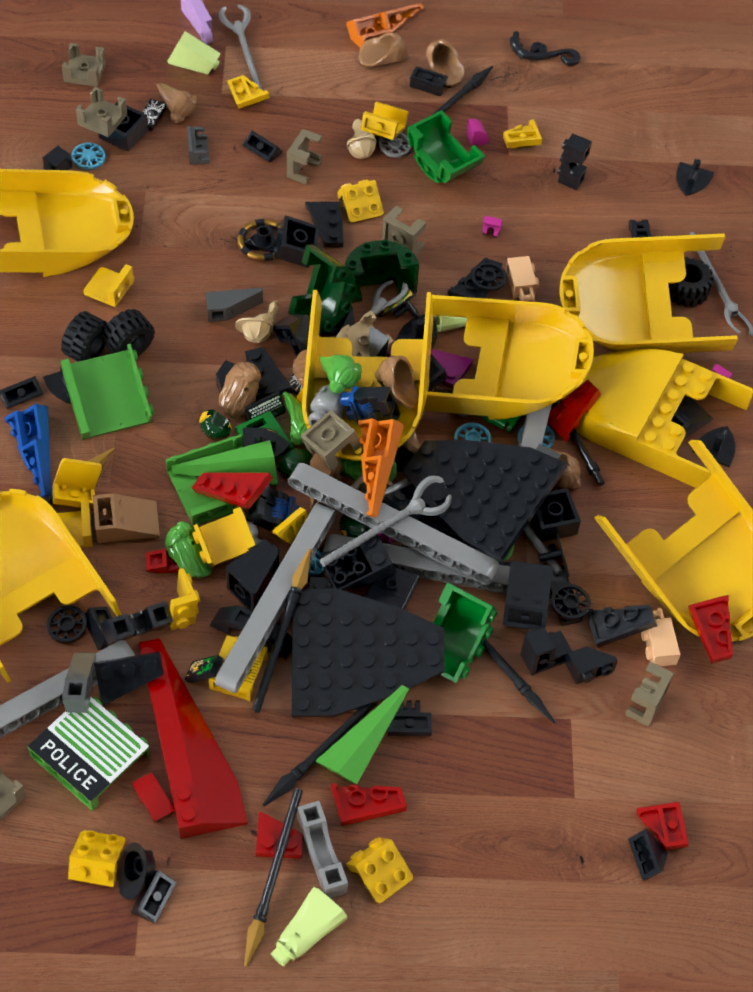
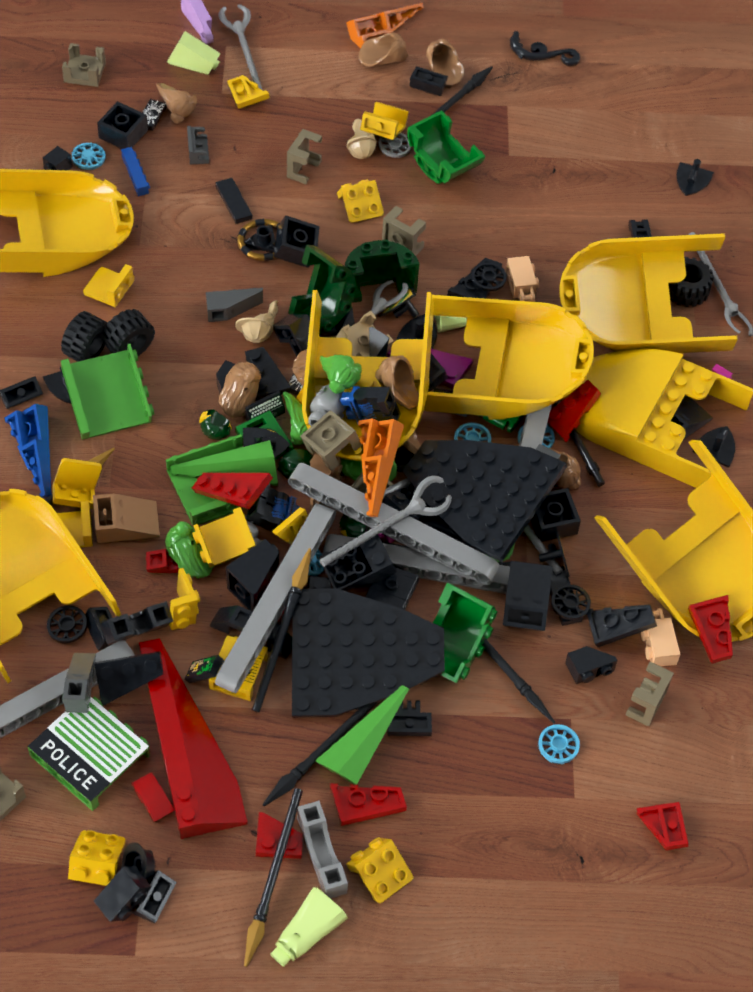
(100, 114): dark tan panel -> none
(123, 894): none -> black brick
(135, 171): none -> blue piece
(234, 200): none -> black tile
(261, 147): black slope -> none
(329, 218): black wing -> none
(476, 133): dark pink brick -> none
(492, 223): dark pink tile -> none
(523, 136): yellow wing -> none
(544, 650): black brick -> none
(558, 744): none -> medium azure wheel
(575, 153): black arch -> none
(648, 854): black slope -> none

